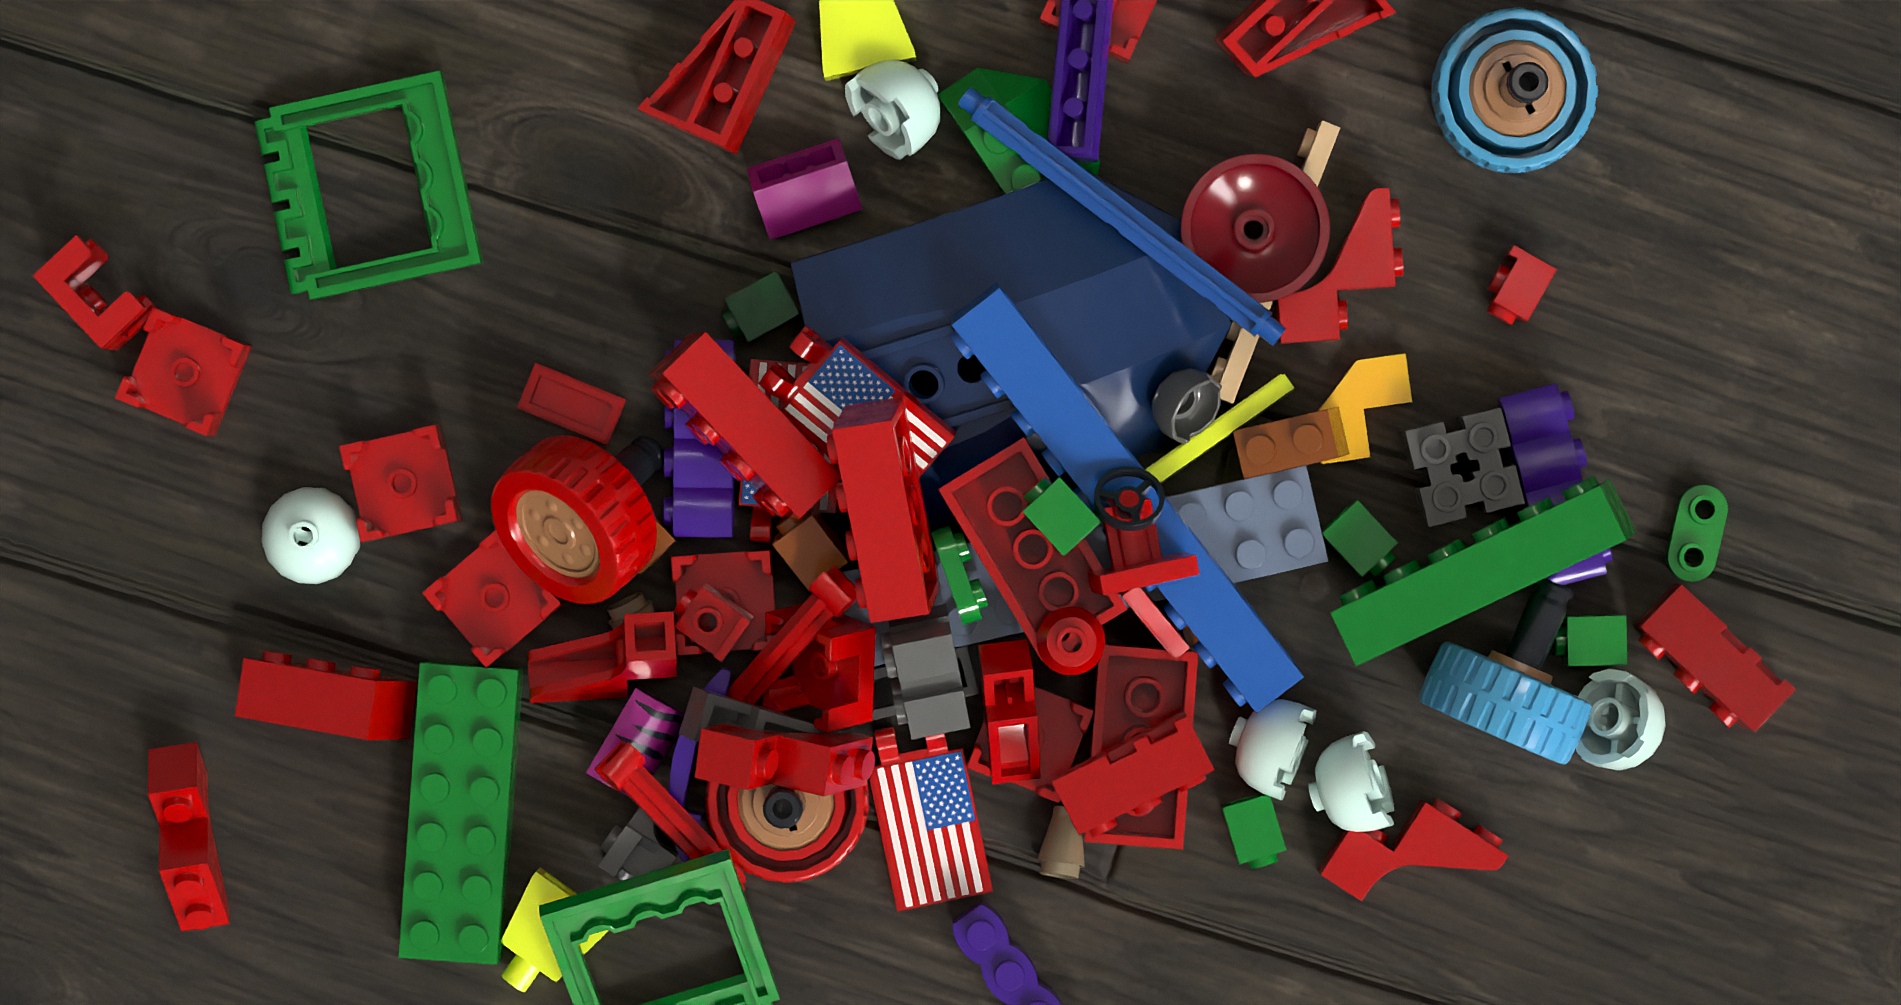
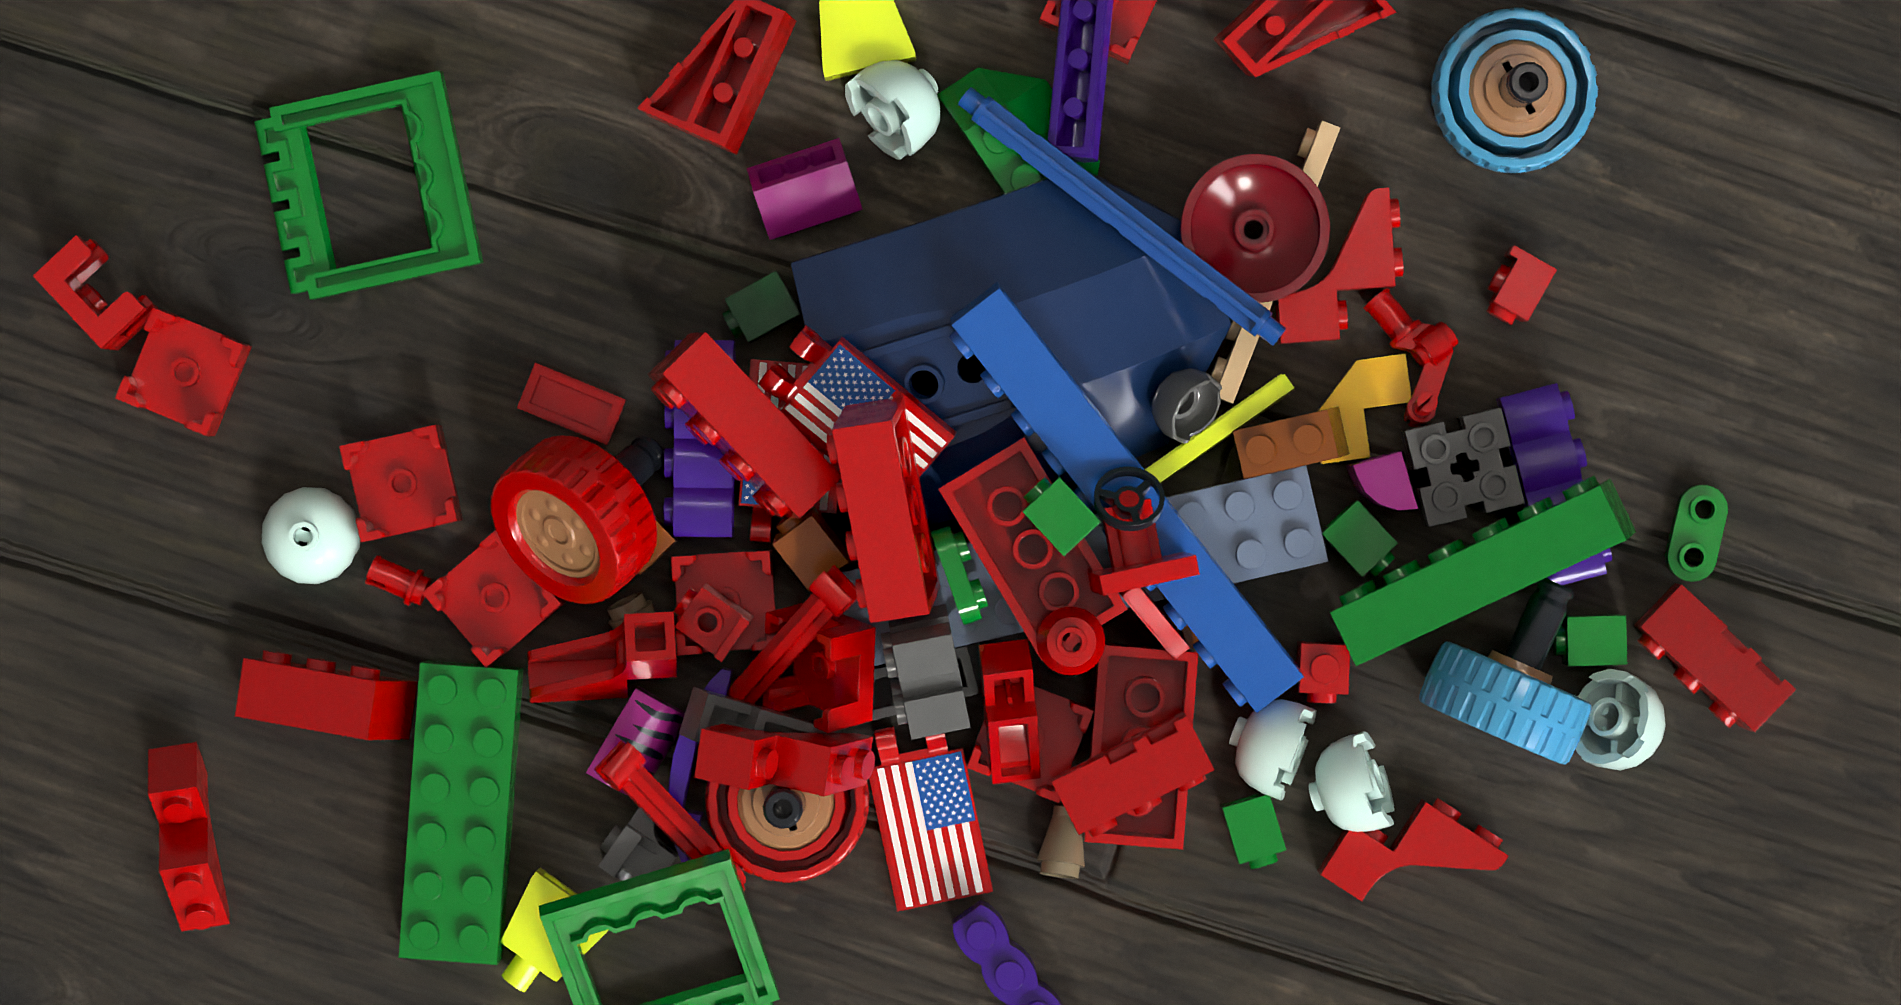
(398, 580): none -> red pin
(1324, 670): none -> red brick
(1384, 481): none -> magenta brick
(1428, 345): none -> red pin

